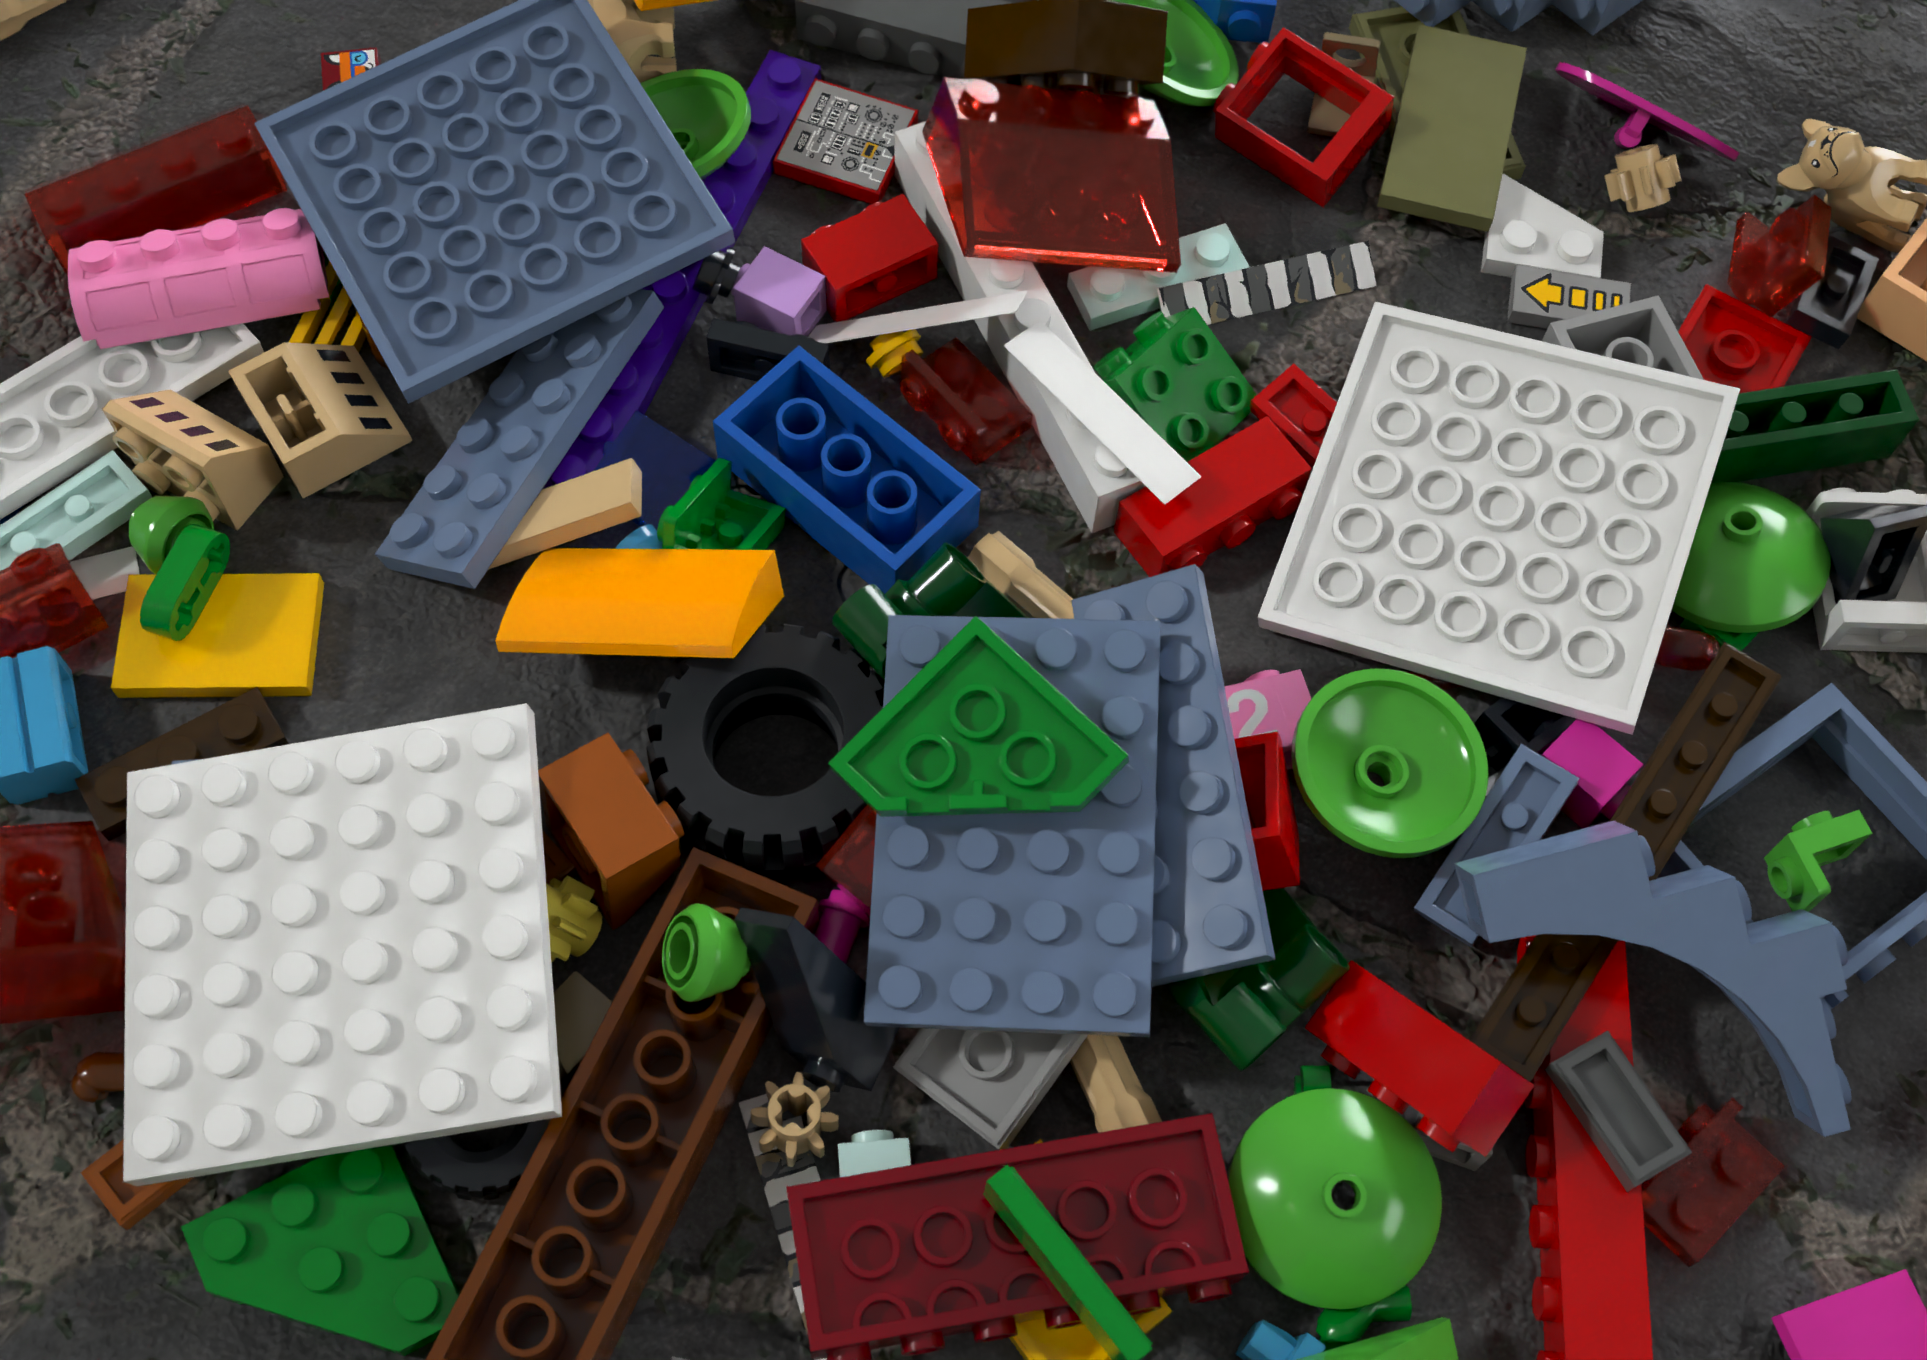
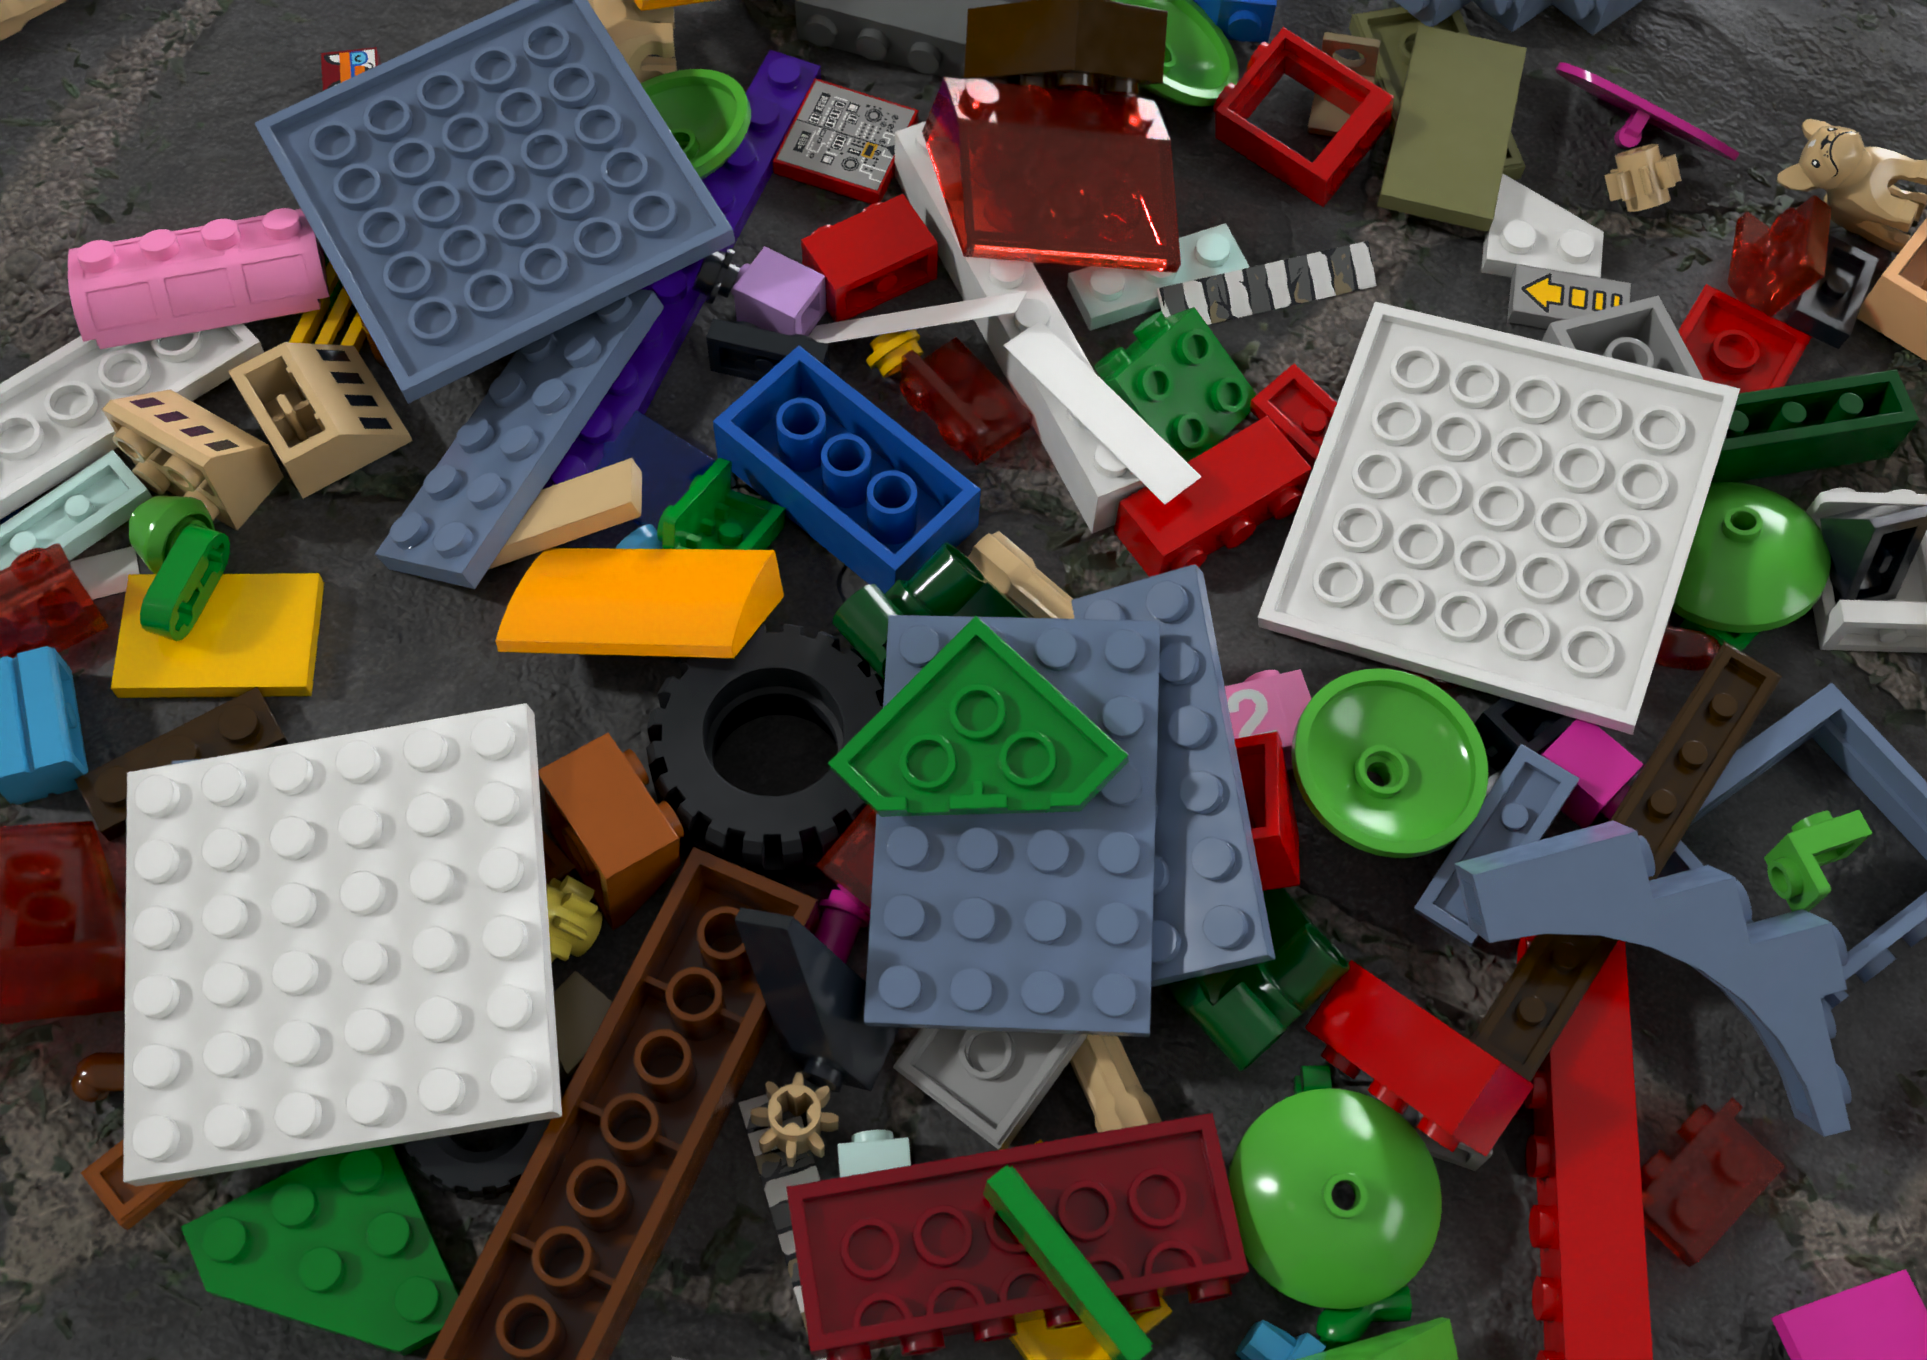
(159, 184): clear red slope -> none
(703, 953): bright green cone -> none
(1617, 1111): dark grey tile -> none

